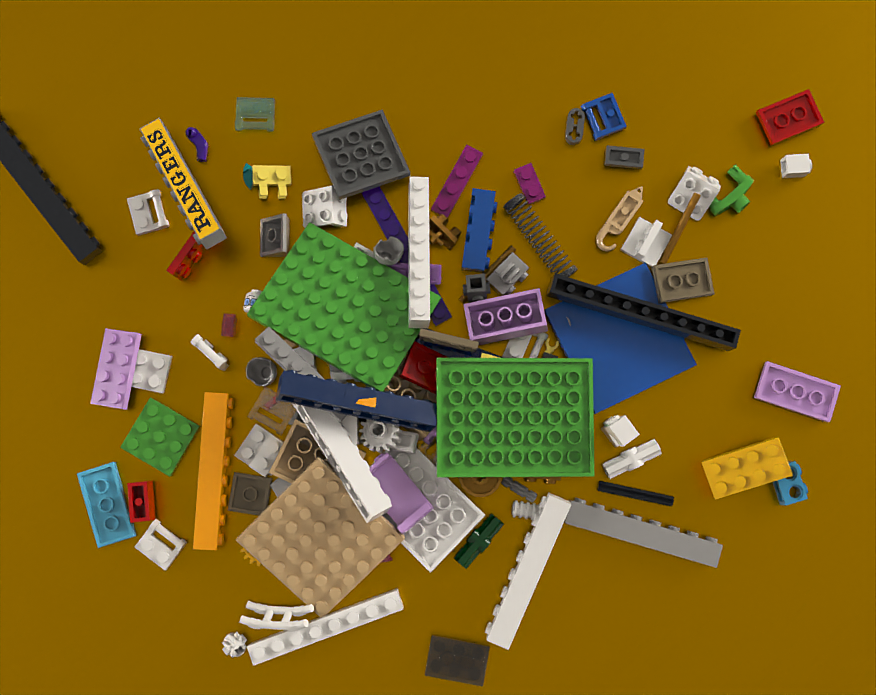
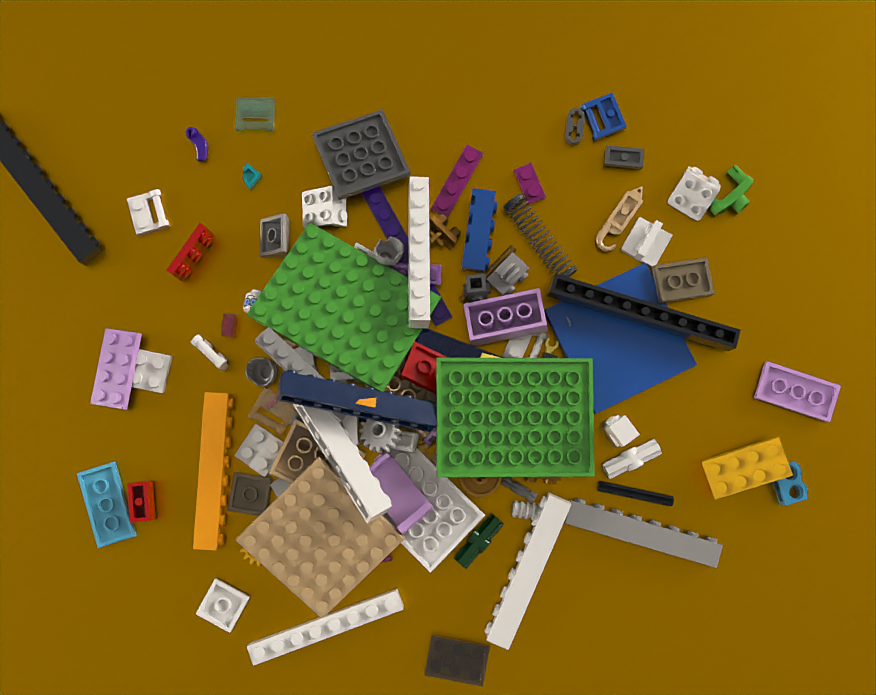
(158, 550): white plate -> none
(160, 437): bright green plate -> none
(183, 184): brick -> none
(222, 605): none -> white plate
(234, 644): white gear -> none
(268, 612): white piece -> none
(271, 176): light yellow plate -> none
(448, 340): dark tan tile -> none
(680, 227): pearl gold bar -> none
(790, 117): red plate -> none
(795, 165): white brick -> none

